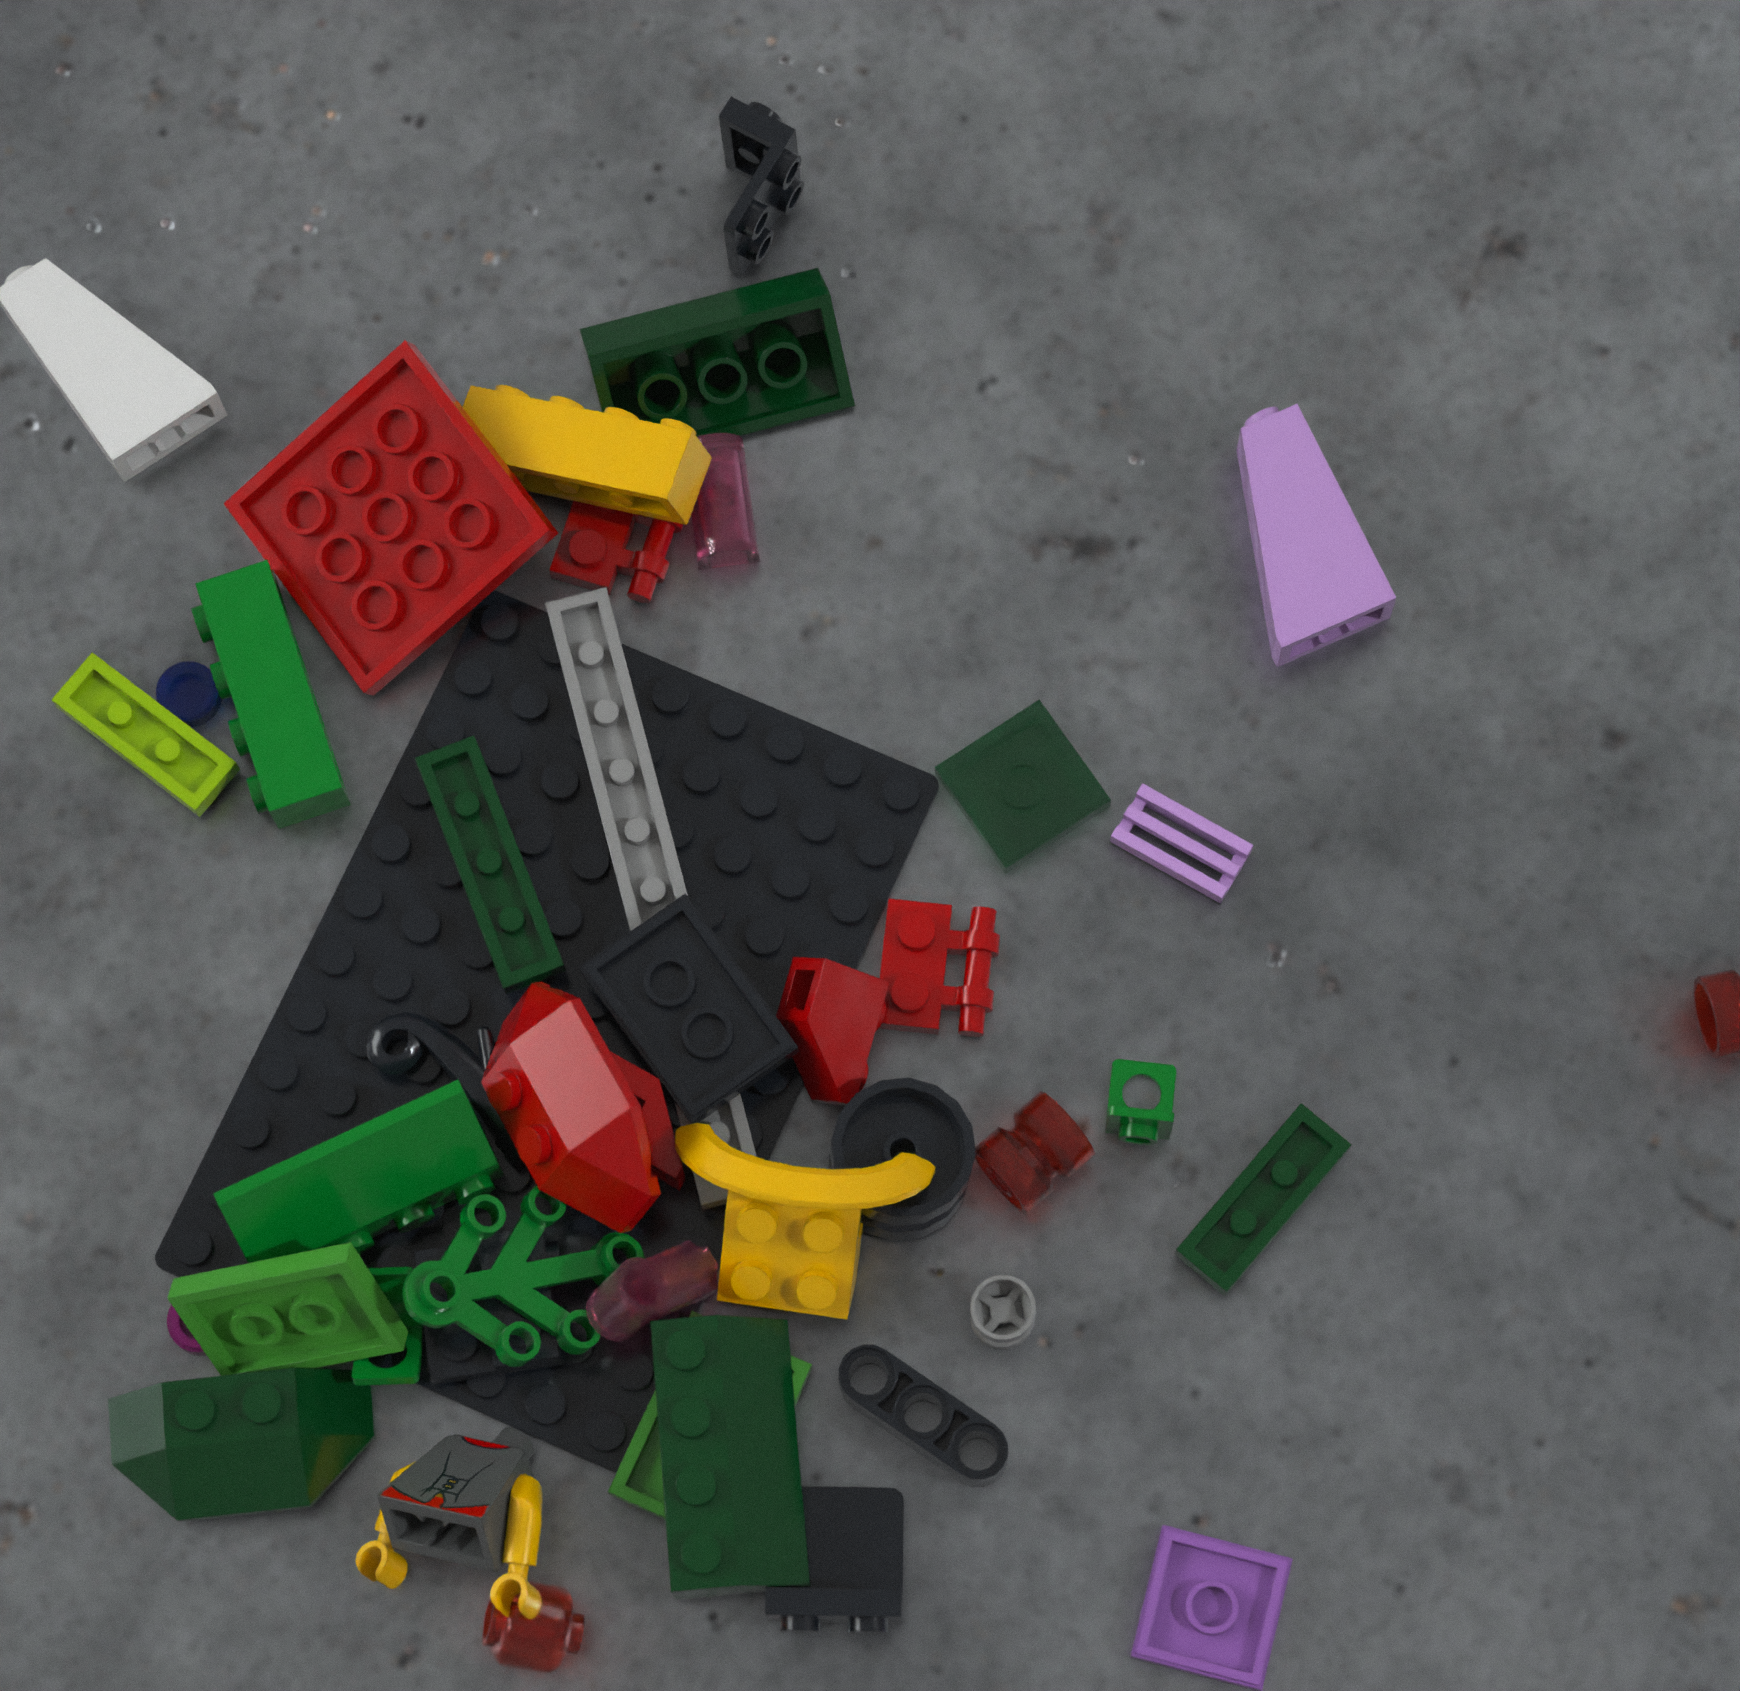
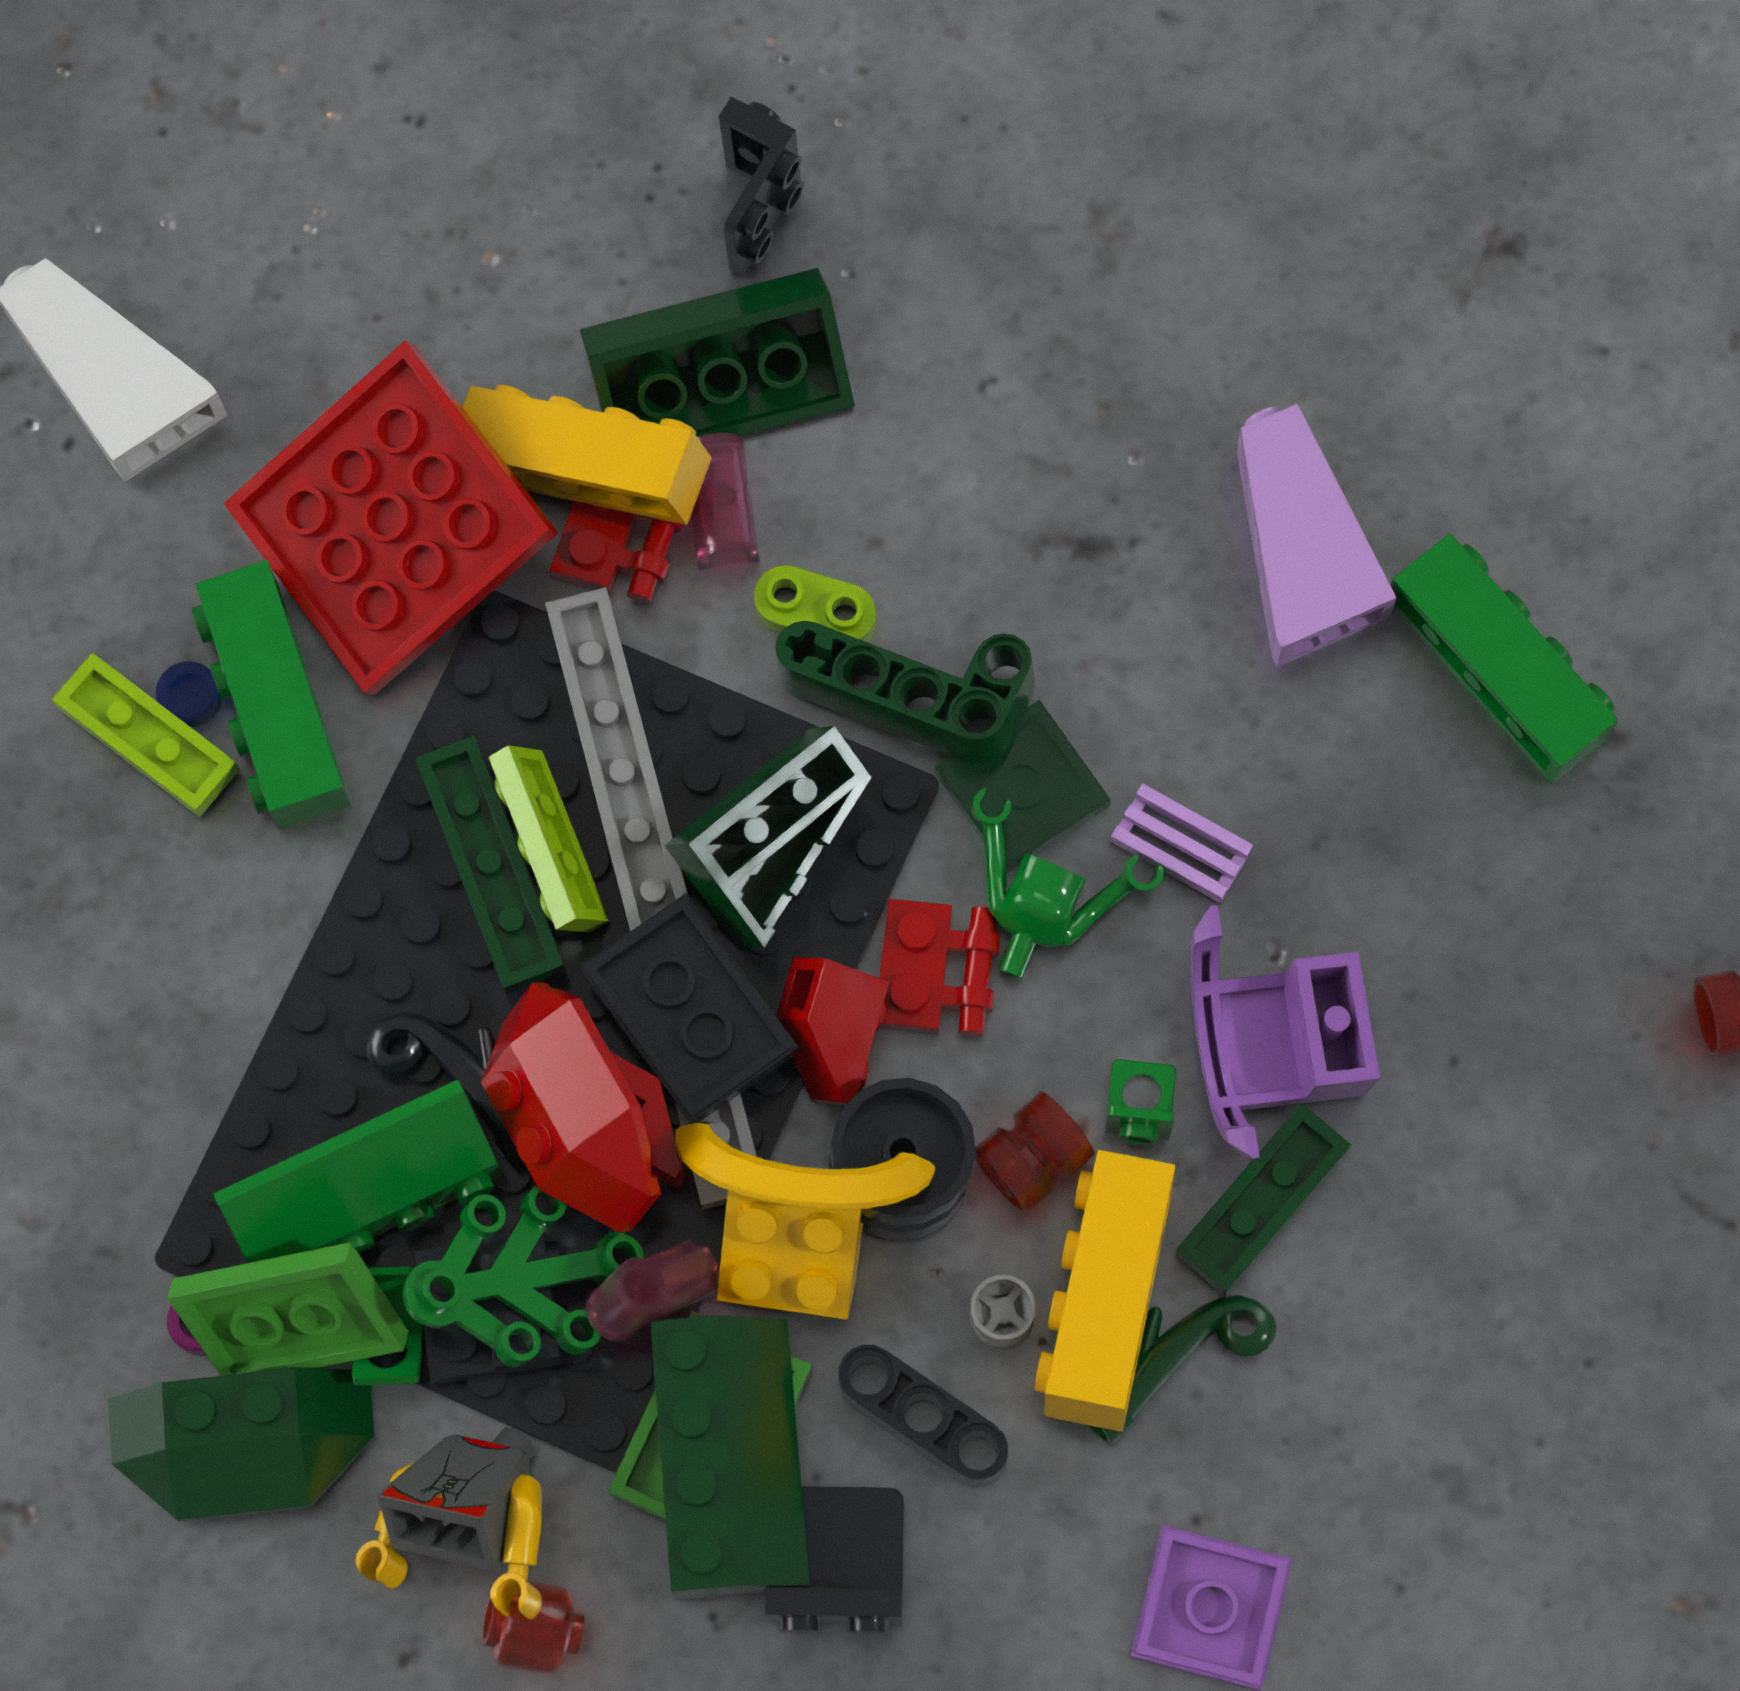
(548, 839): none -> lime plate
(768, 831): none -> dark green wedge
(814, 602): none -> lime plate
(904, 680): none -> dark green beam
(1042, 895): none -> green piece
(1108, 1290): none -> yellow brick
(1165, 1354): none -> dark green plant
(1278, 1034): none -> medium lavender piece
(1503, 657): none -> green brick

